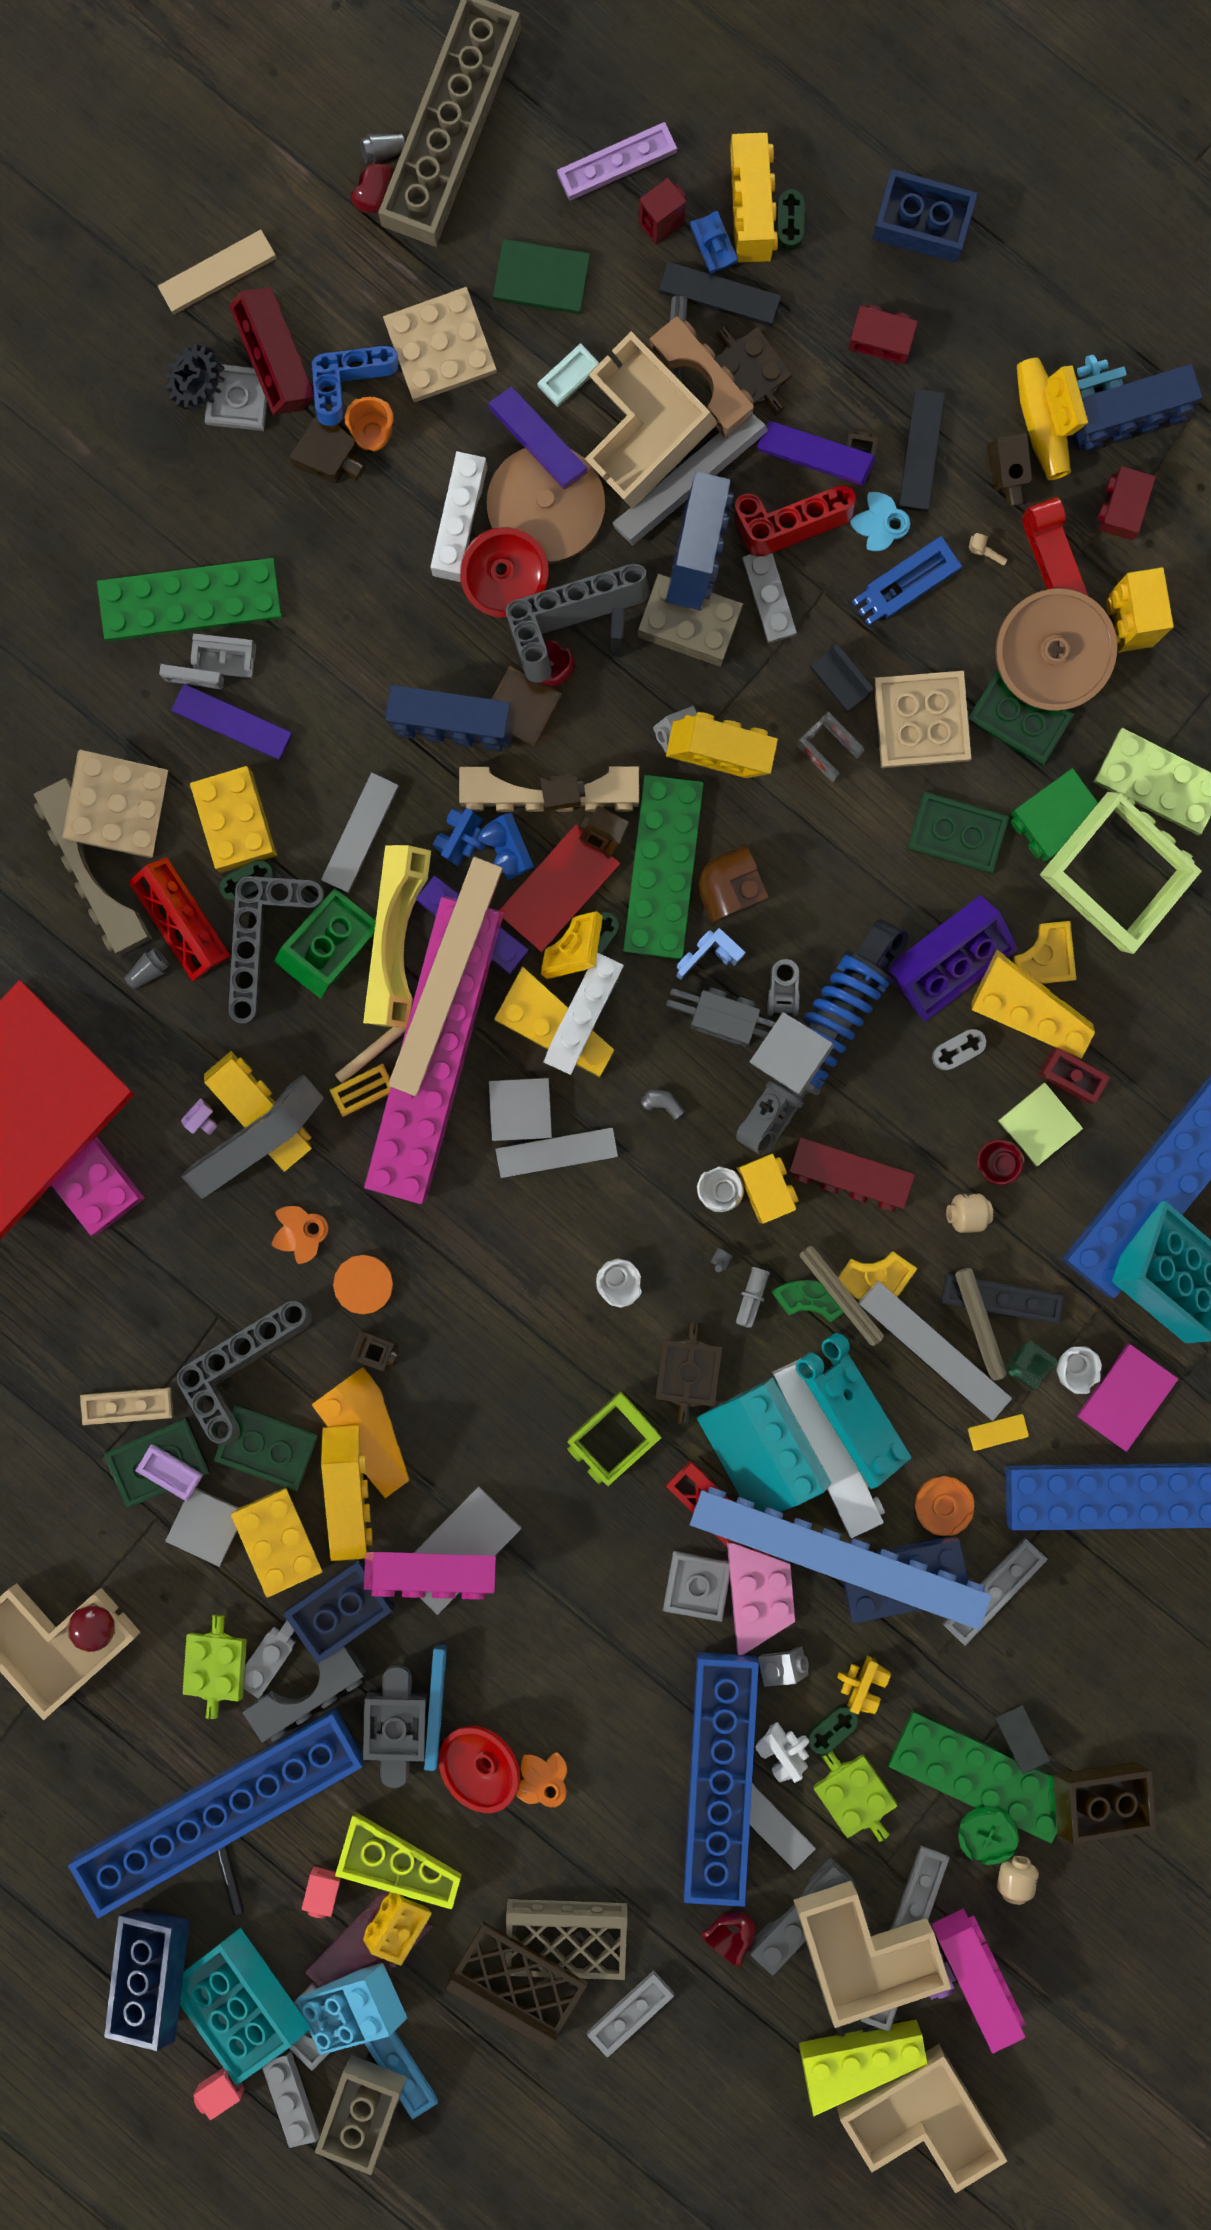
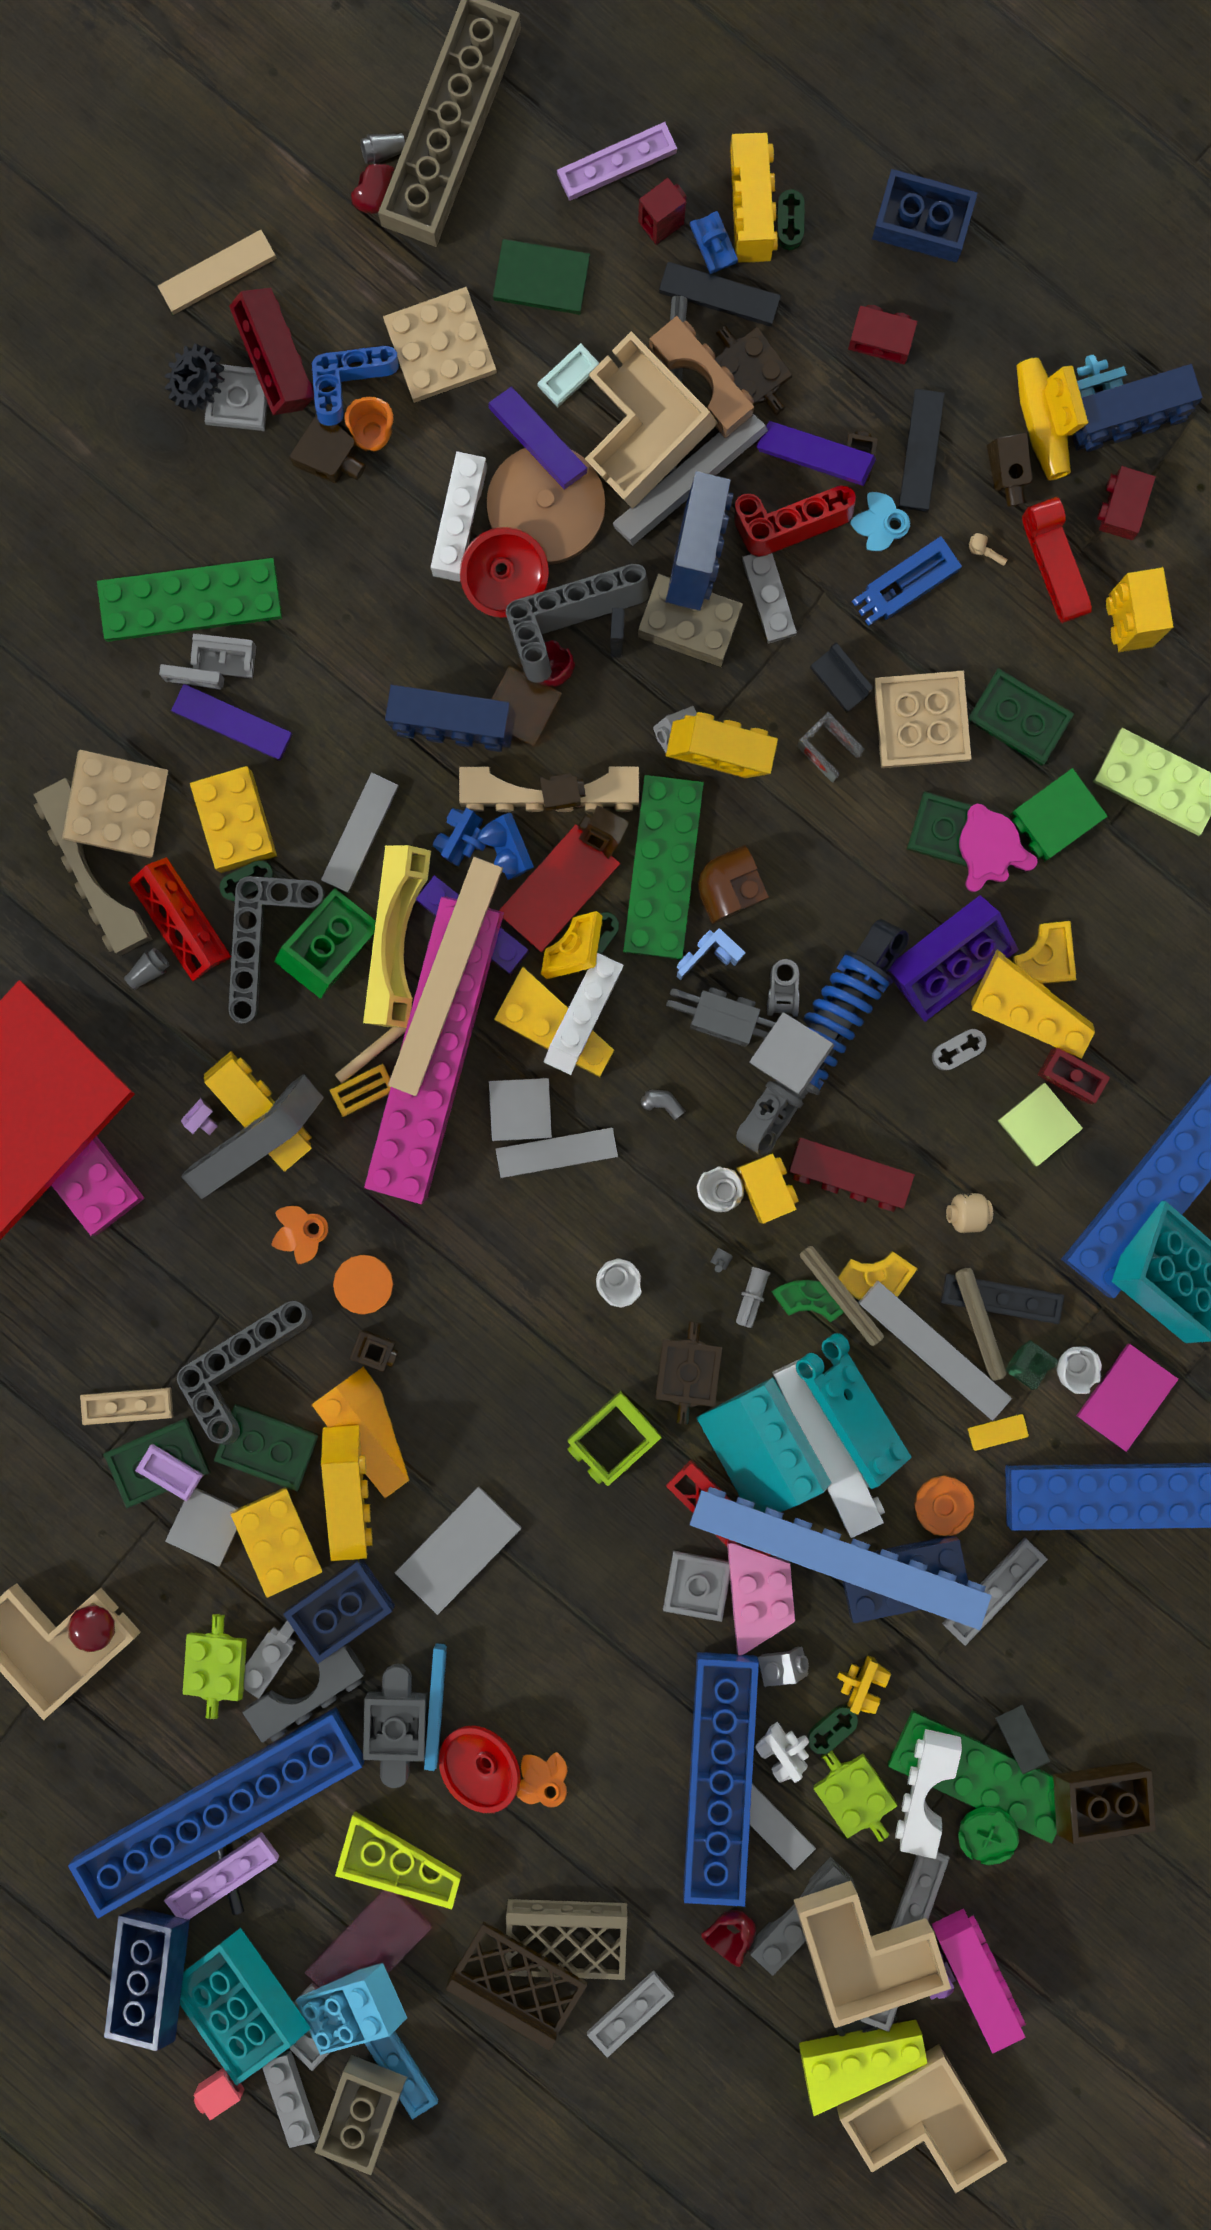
(222, 1877): none -> lavender plate
(321, 1892): coral brick -> none
(395, 1928): yellow bracket -> none
(429, 1573): dark pink brick -> none
(937, 1761): none -> white arch
(990, 846): none -> dark pink tile
(1000, 1162): dark red hair -> none
(1017, 1880): tan head -> none
(1056, 649): medium nougat dish -> none
(1161, 841): yellowish green window -> none

